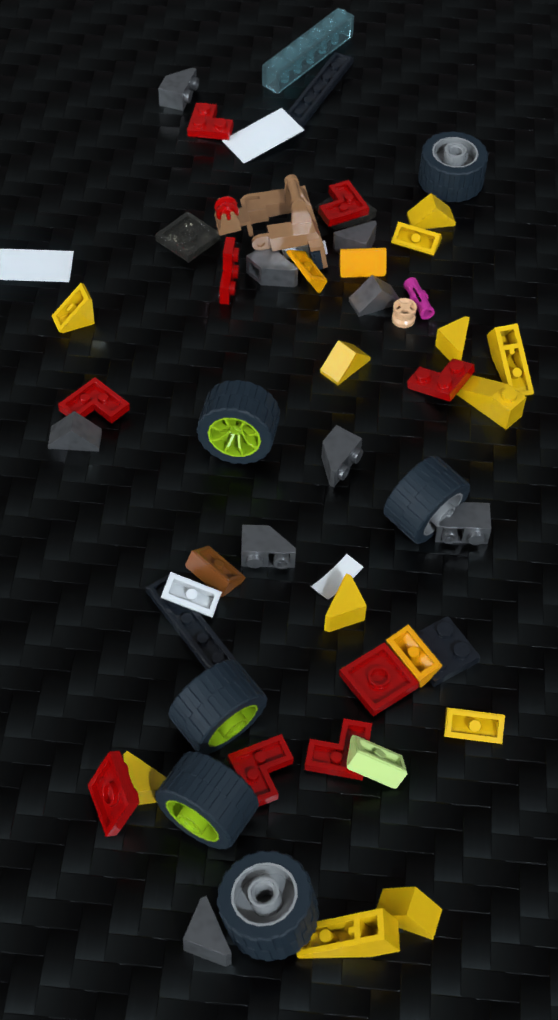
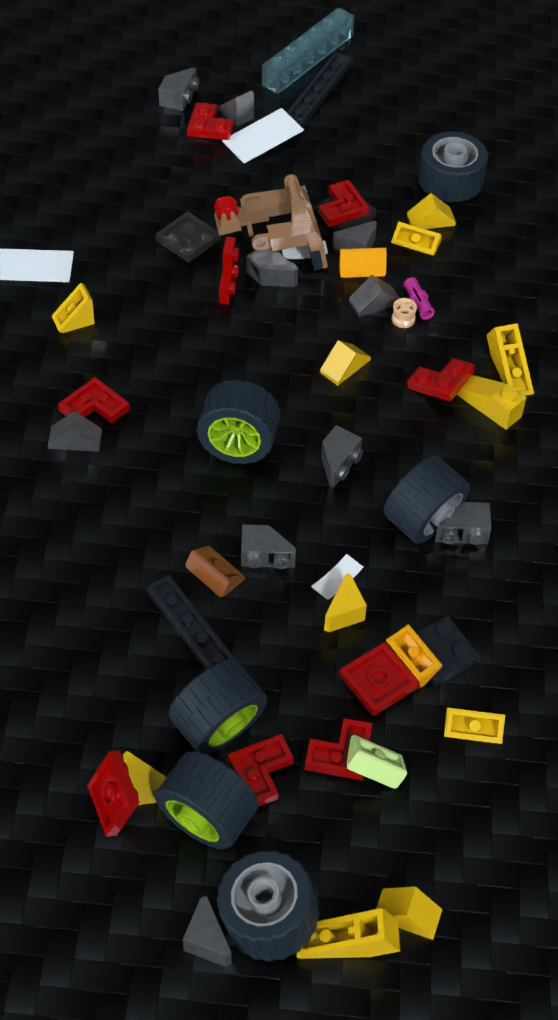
(191, 594): white slope -> none
(239, 109): none -> flat silver slope
(308, 269): light orange slope -> none
(452, 337): yellow slope -> none

